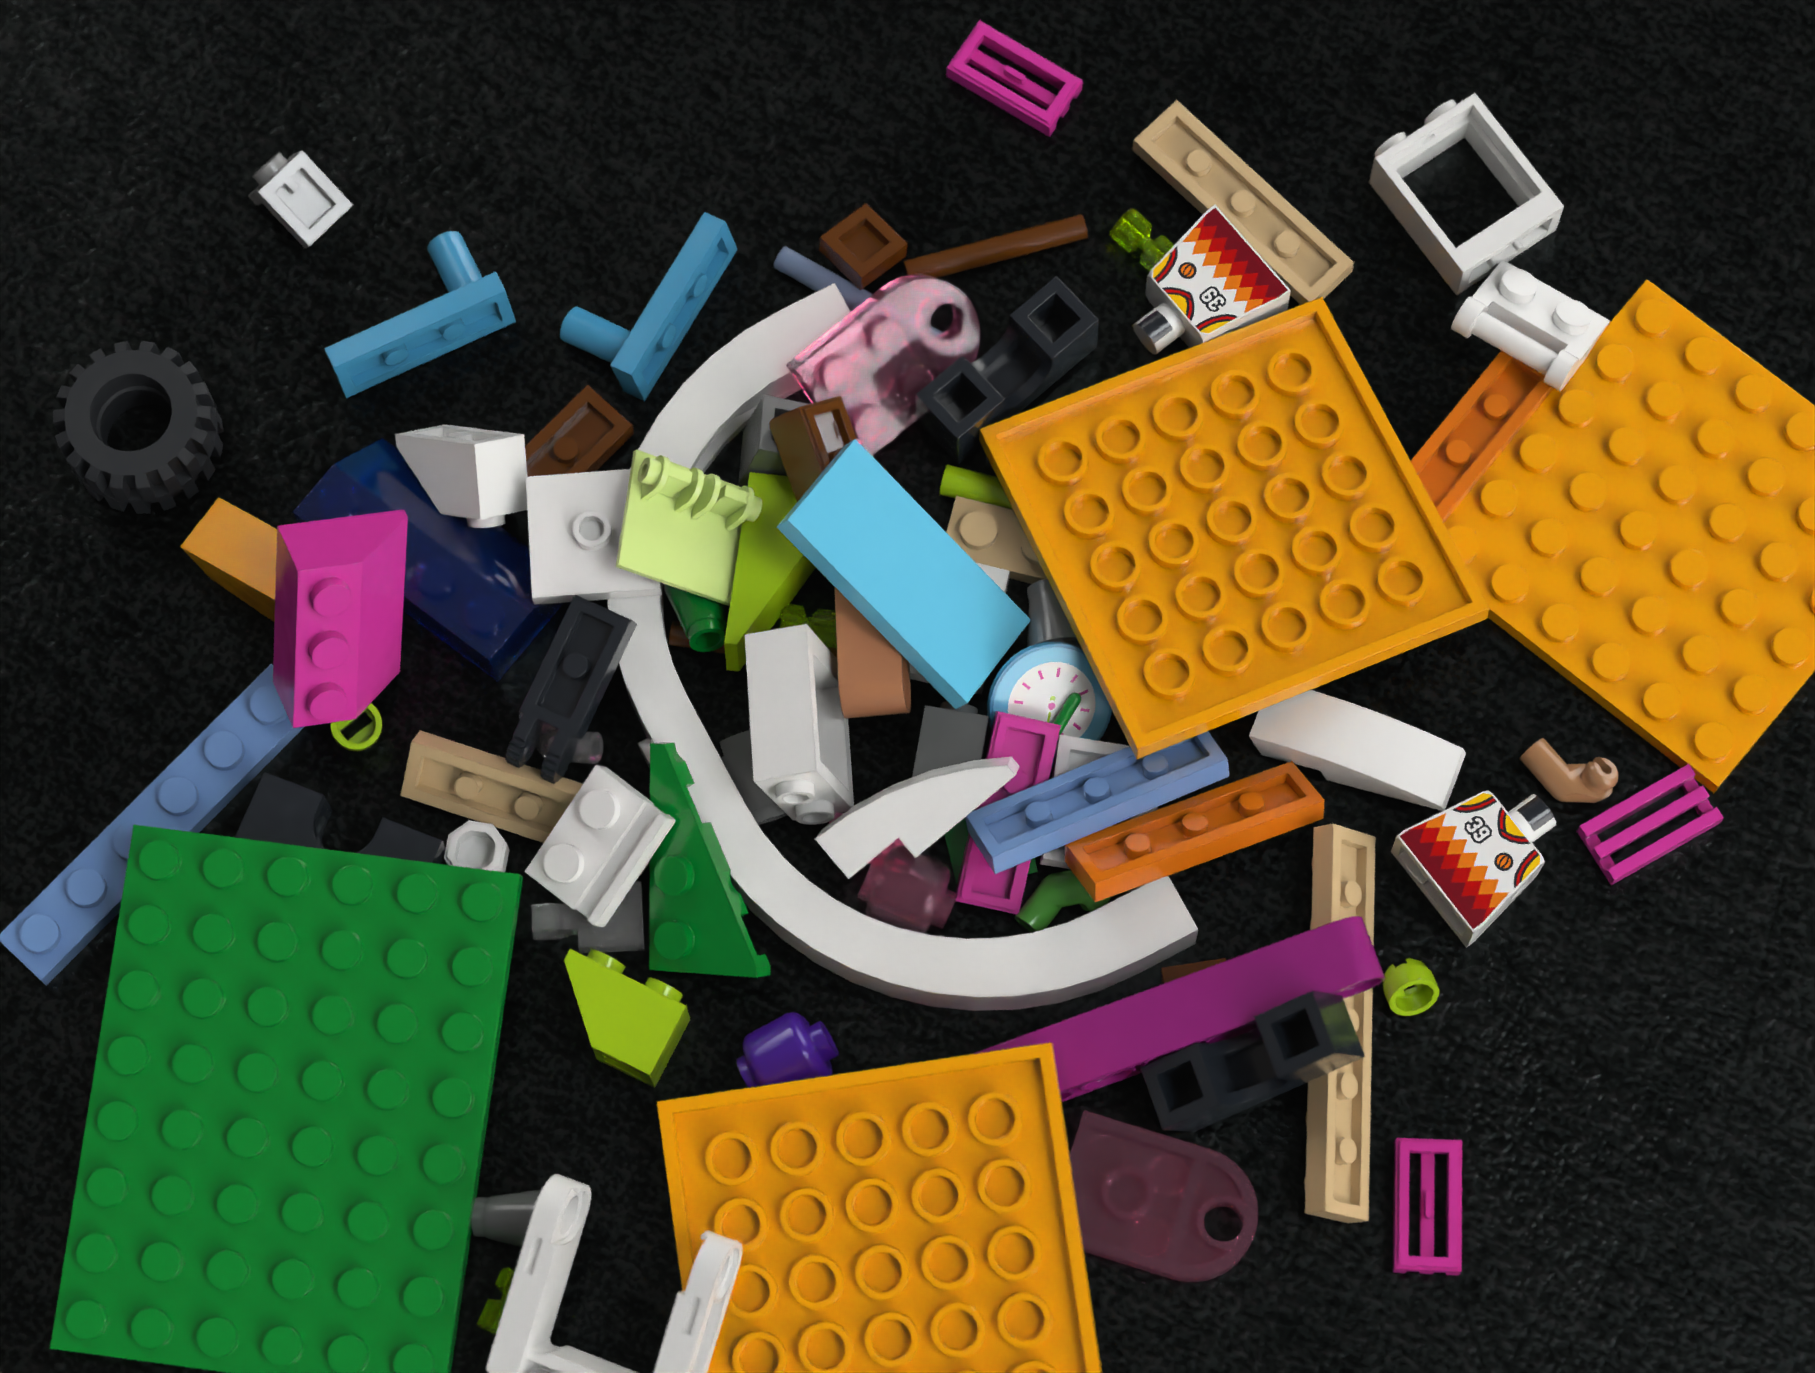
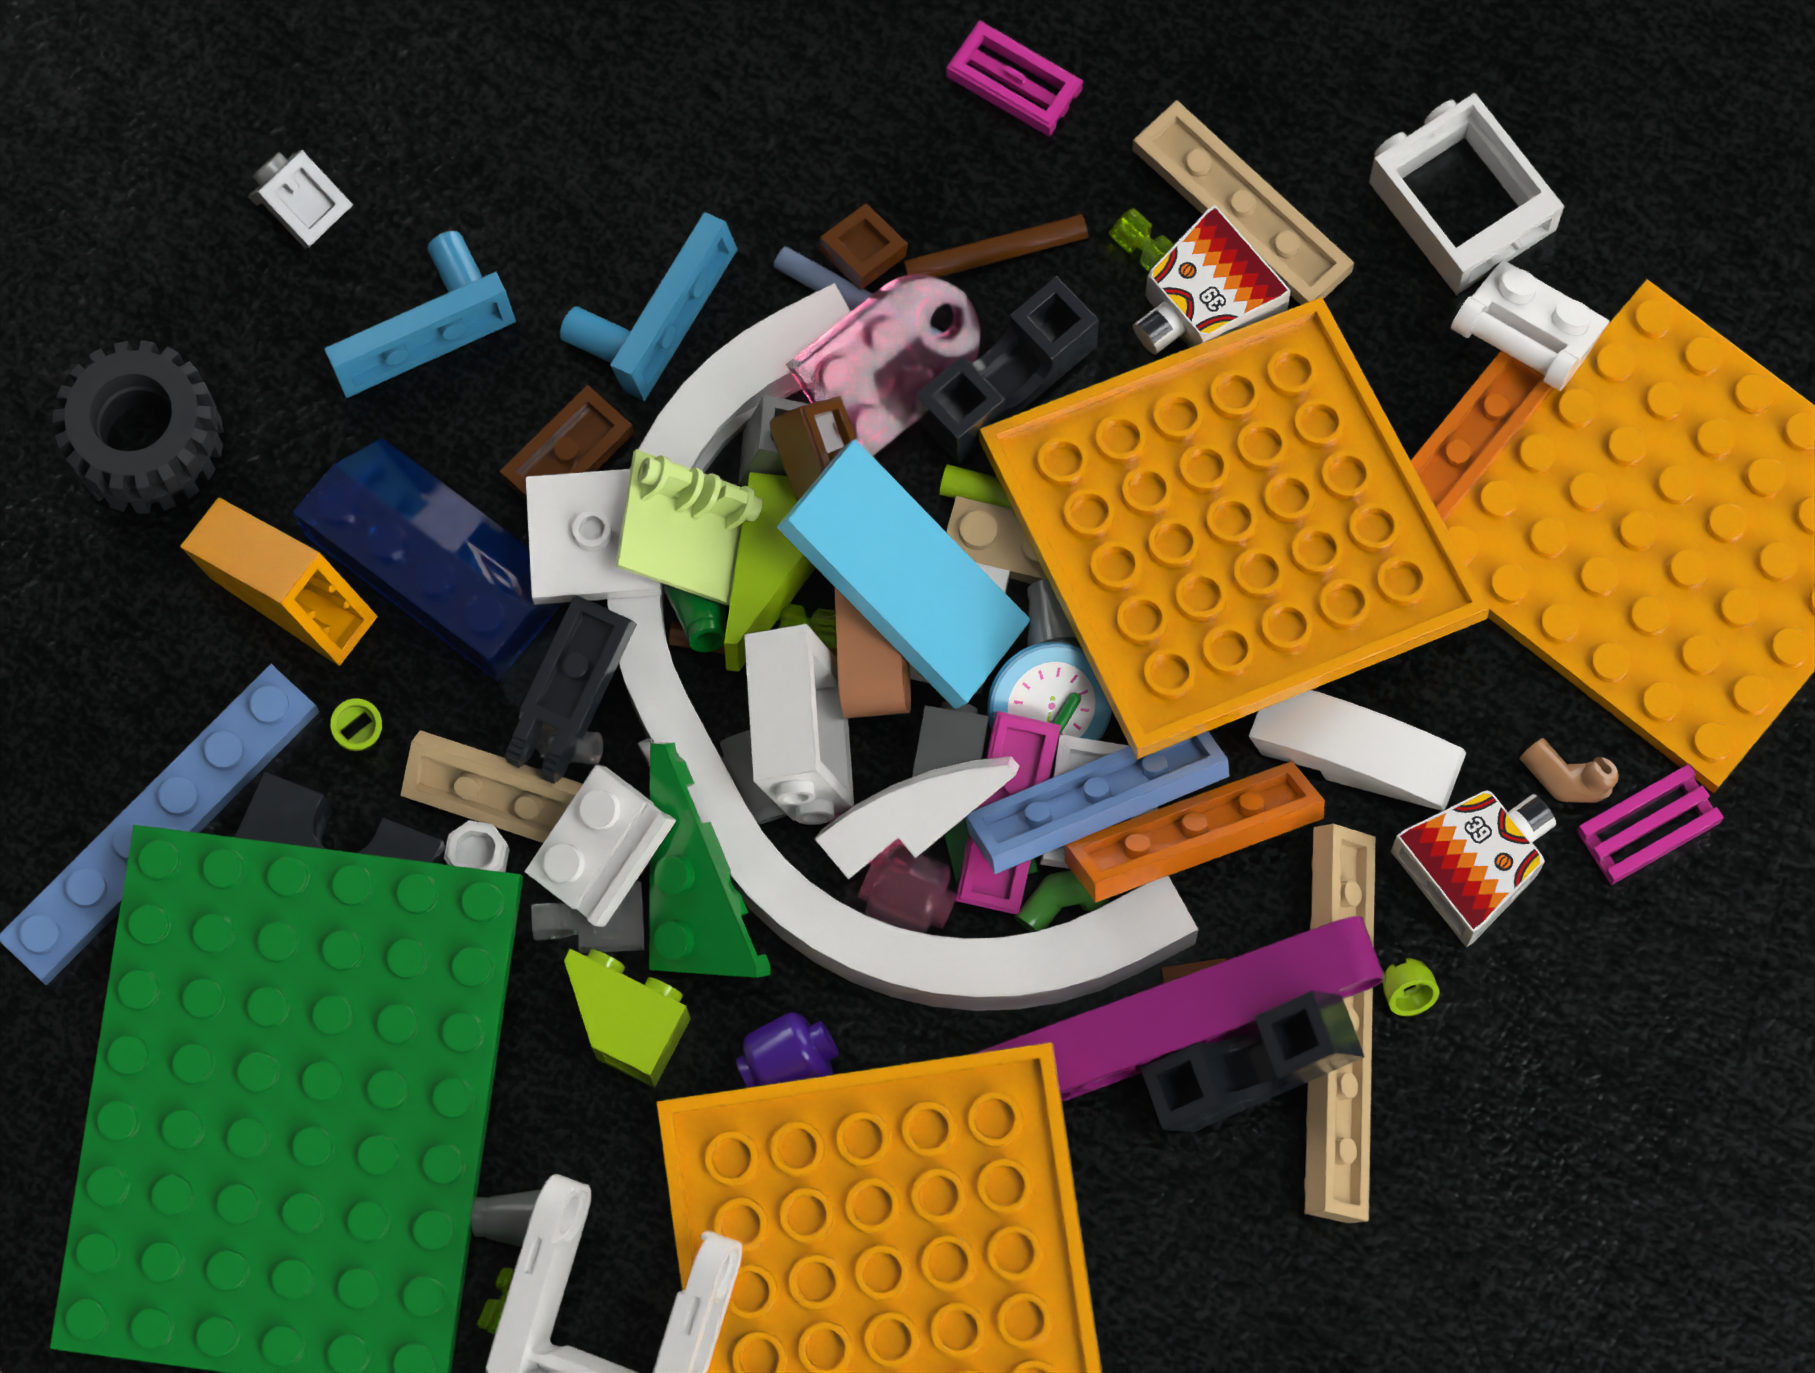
(338, 614): dark pink slope -> none
(469, 471): white slope -> none
(1148, 1199): clear pink plate -> none
(1426, 1262): dark pink tile -> none

